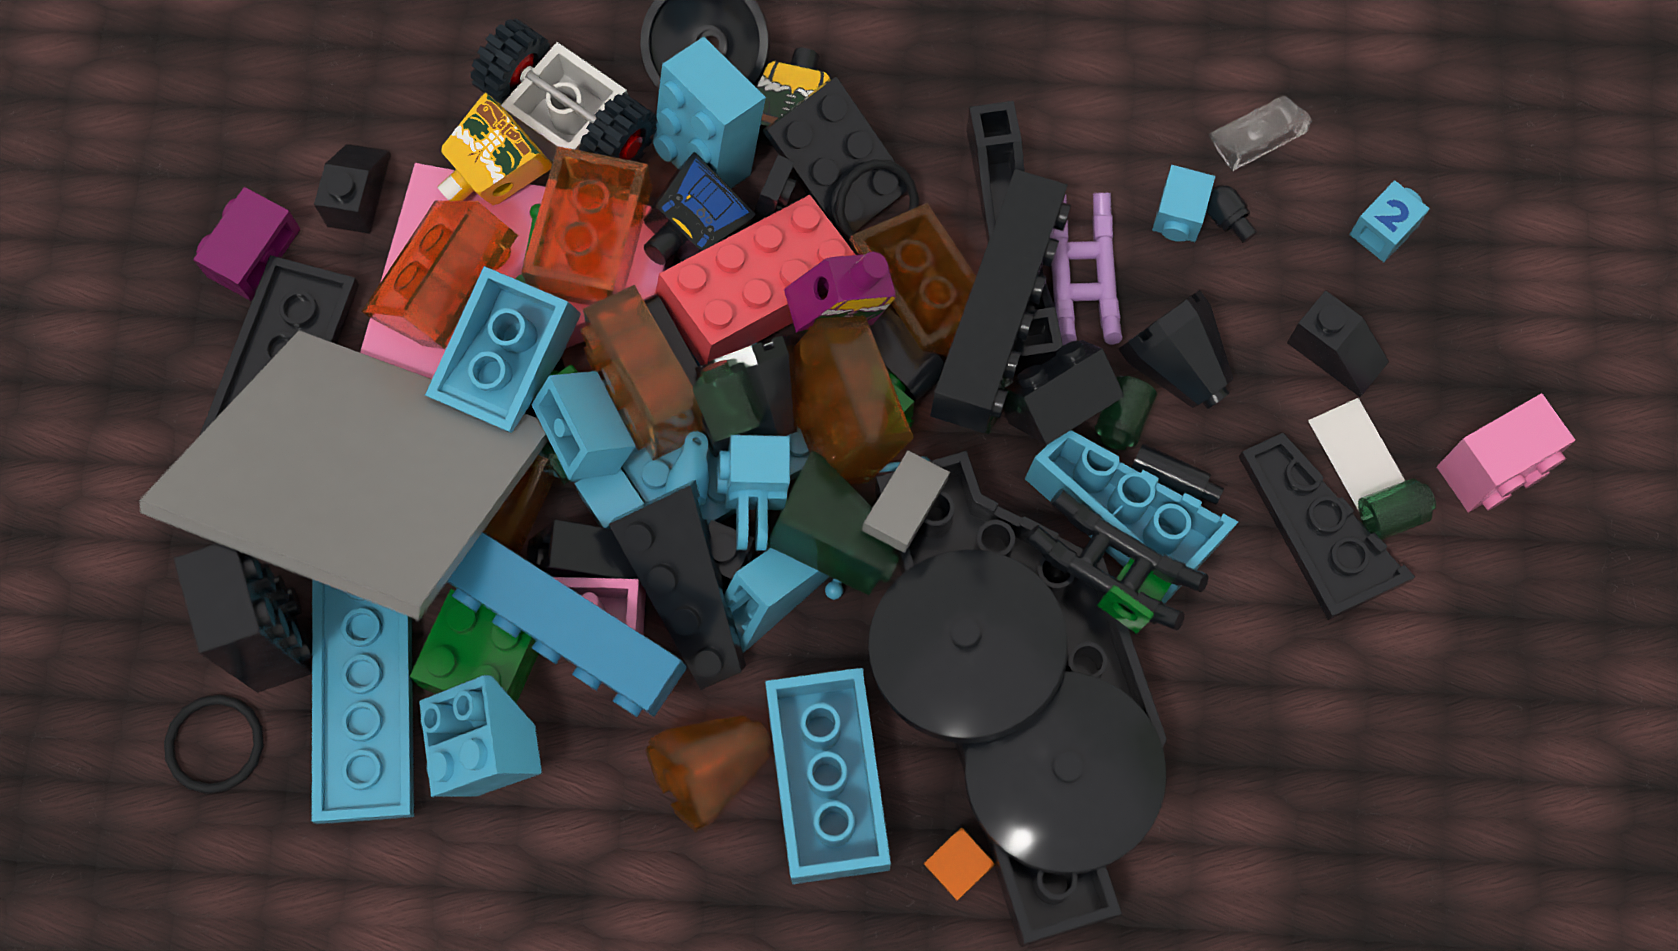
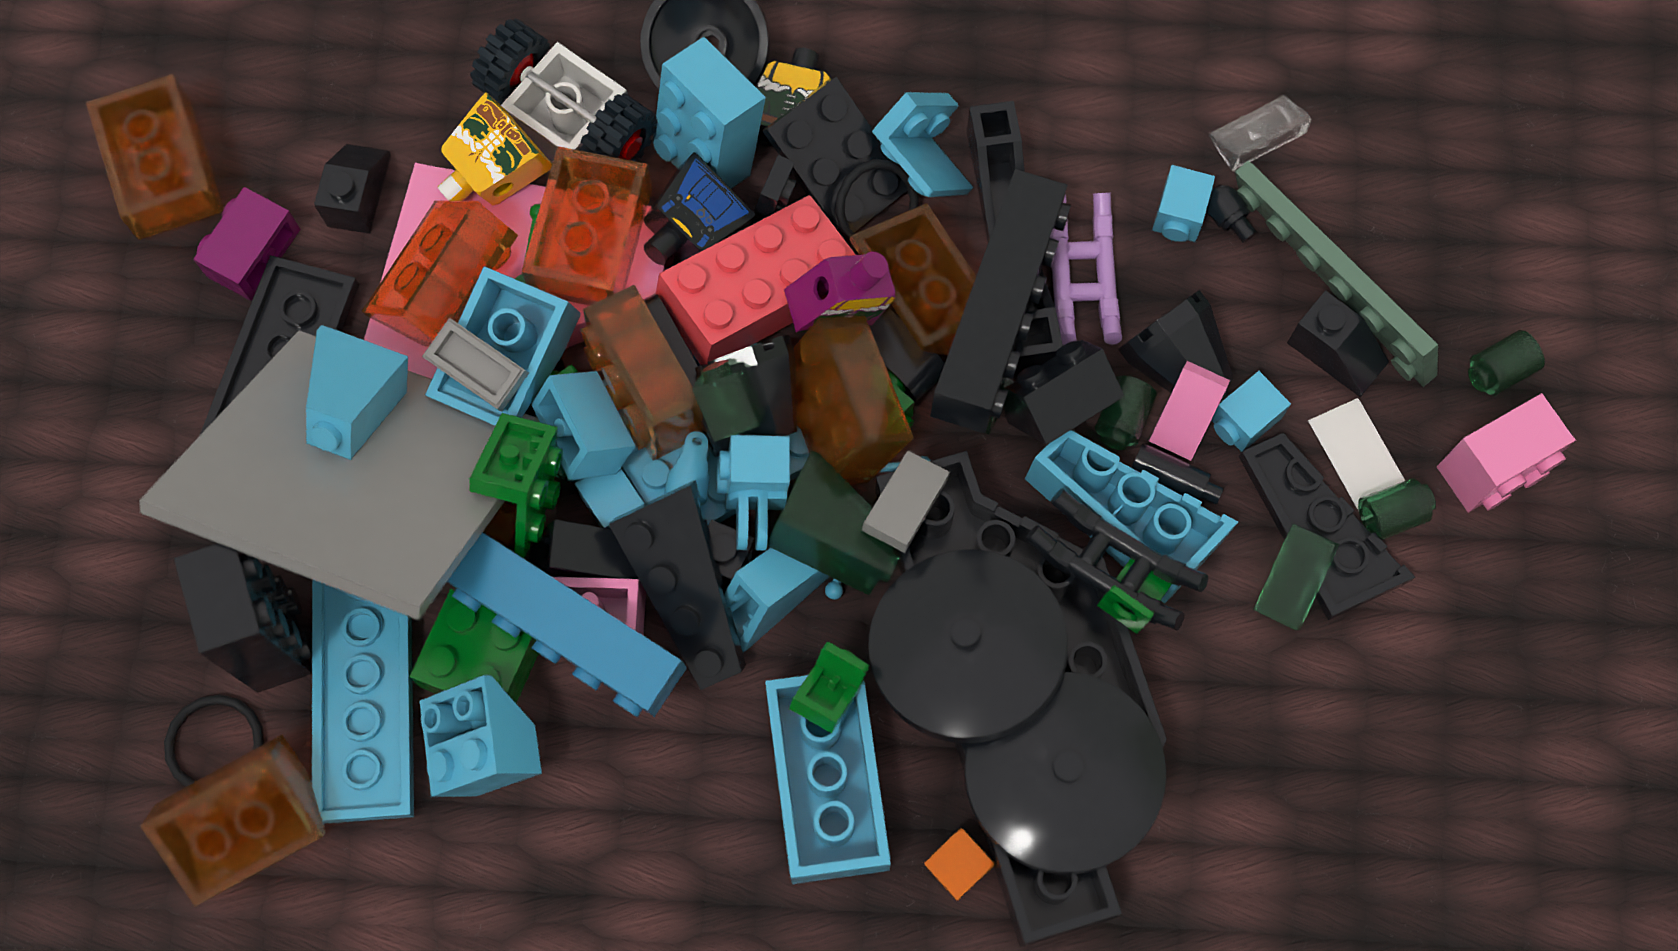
(154, 157): none -> clear orange brick
(236, 820): none -> clear orange slope
(351, 390): none -> medium azure slope
(475, 364): none -> light grey tile
(521, 469): none -> green bracket
(707, 765): clear orange cone -> none
(830, 687): none -> green bracket
(908, 141): none -> medium azure bracket
(1189, 410): none -> bright pink tile
(1249, 412): none -> medium azure brick
(1296, 577): none -> clear green tile
(1389, 220): medium azure brick -> none
(1410, 345): none -> sand green wing
(1506, 363): none -> clear green brick

